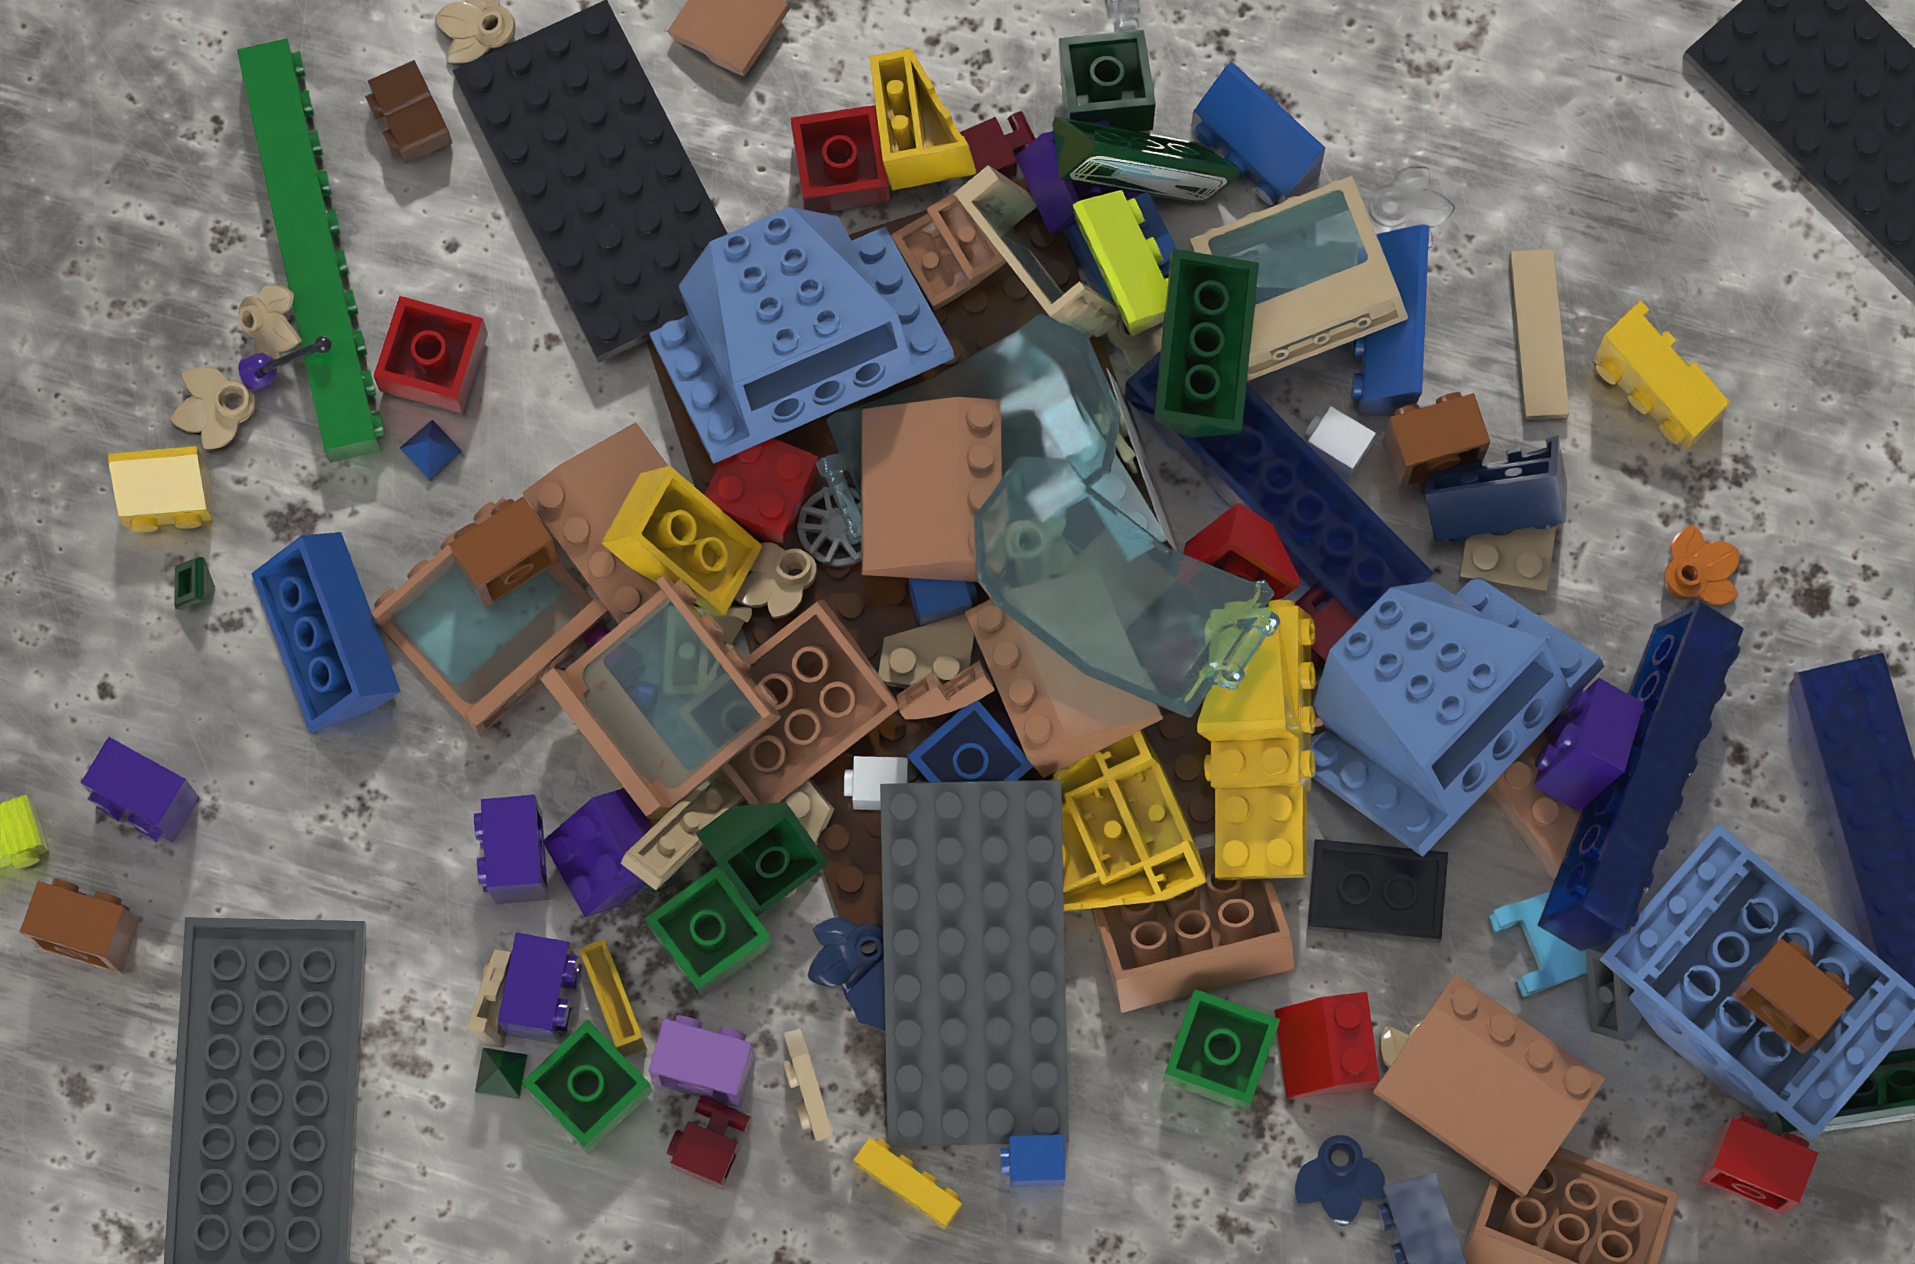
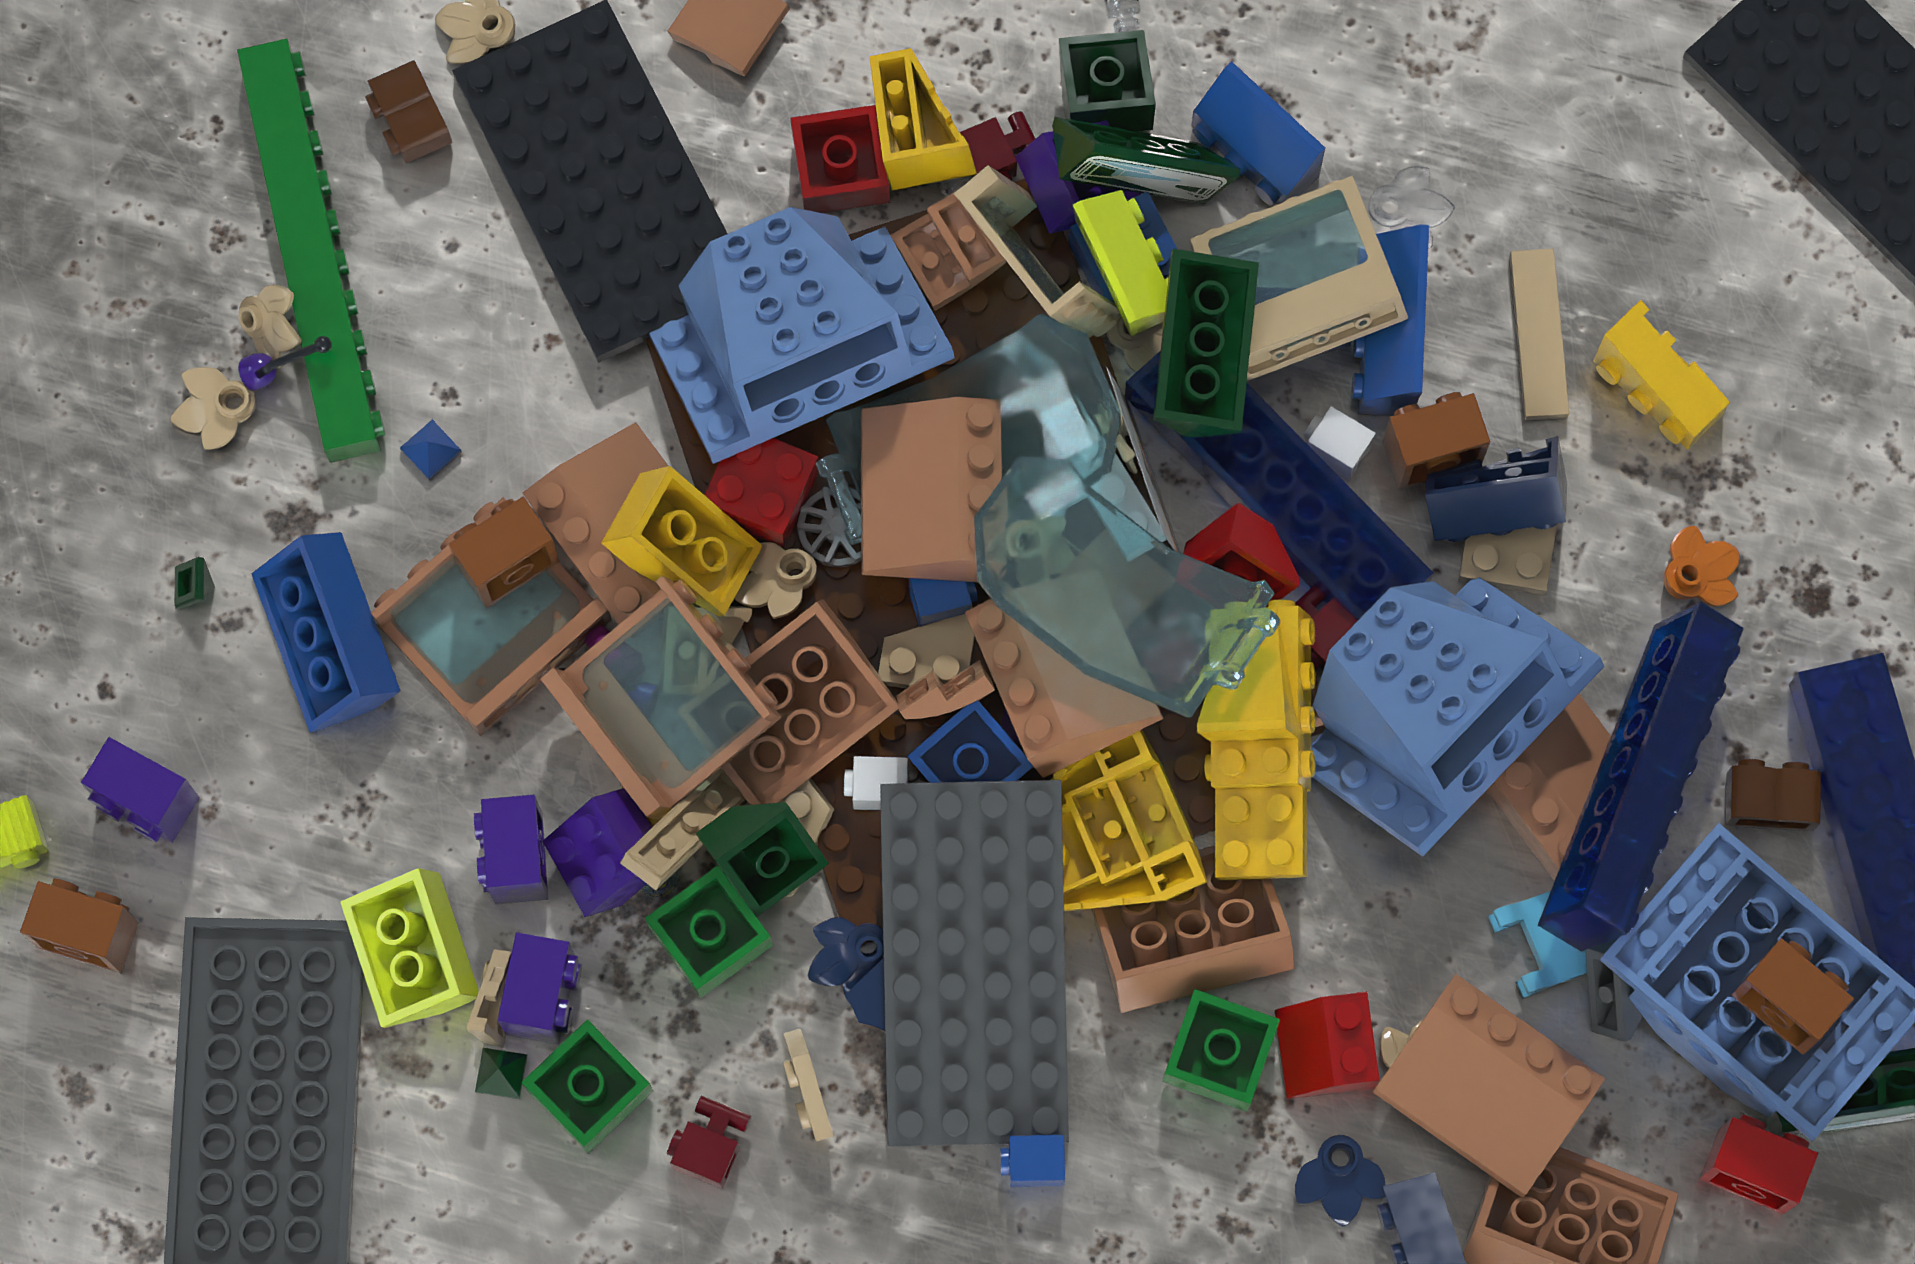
(161, 488): yellow slope -> none
(410, 948): none -> neon yellow slope
(430, 354): red brick -> none
(612, 998): yellow piece -> none
(702, 1061): medium lavender brick -> none
(906, 1182): yellow piece -> none
(1377, 890): black tile -> none
(1588, 744): dark purple brick -> none
(1773, 797): none -> reddish brown brick

